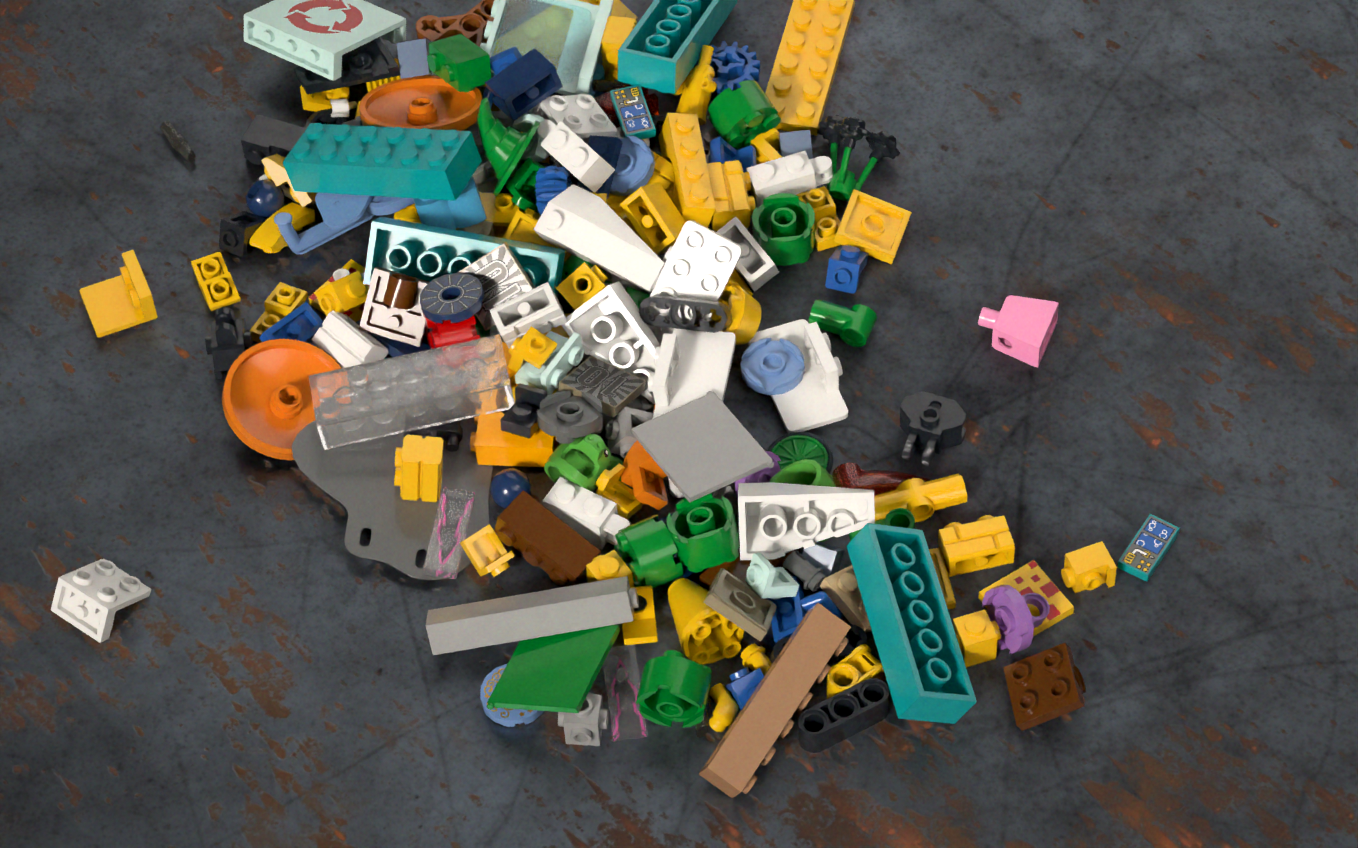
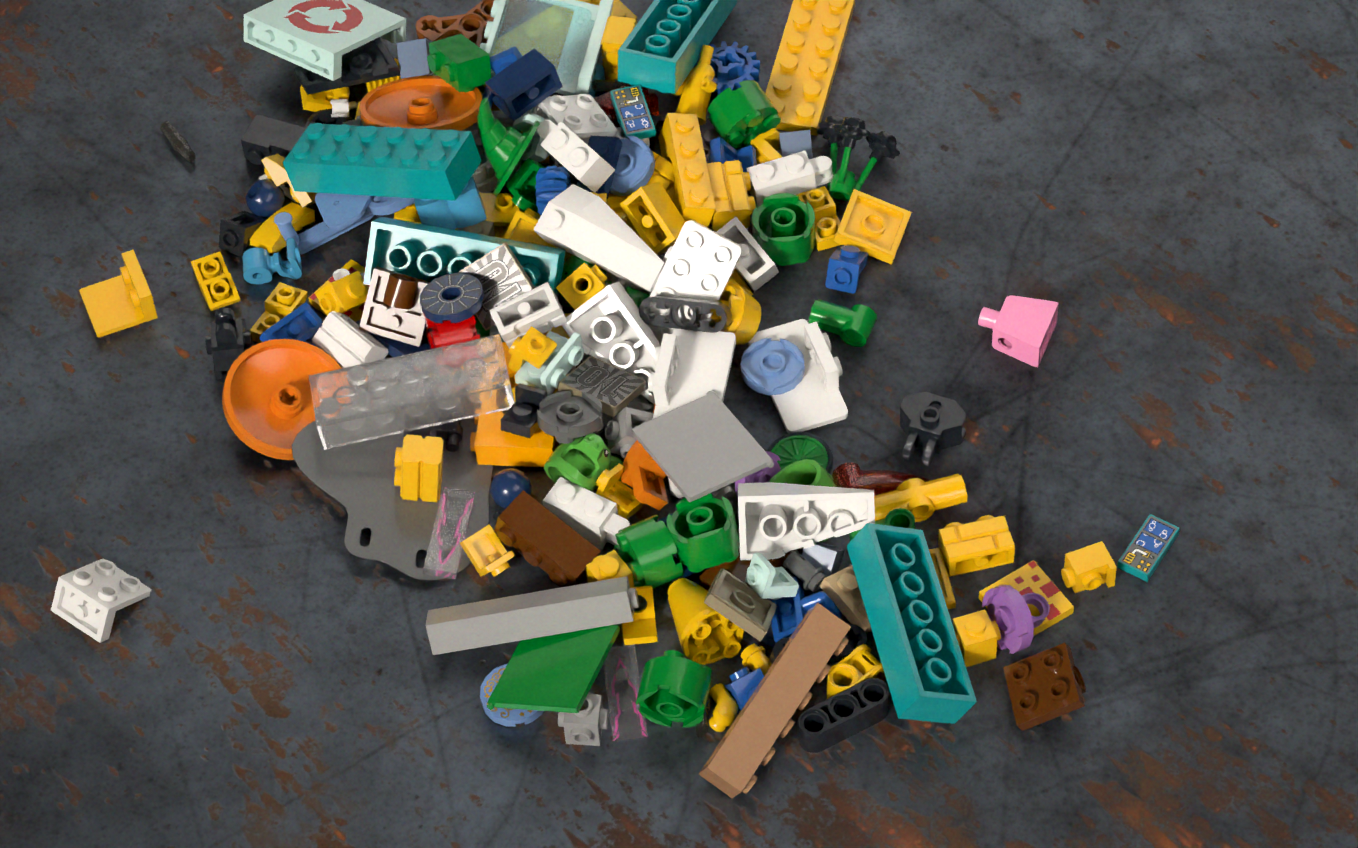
(260, 266): none -> dark azure leg

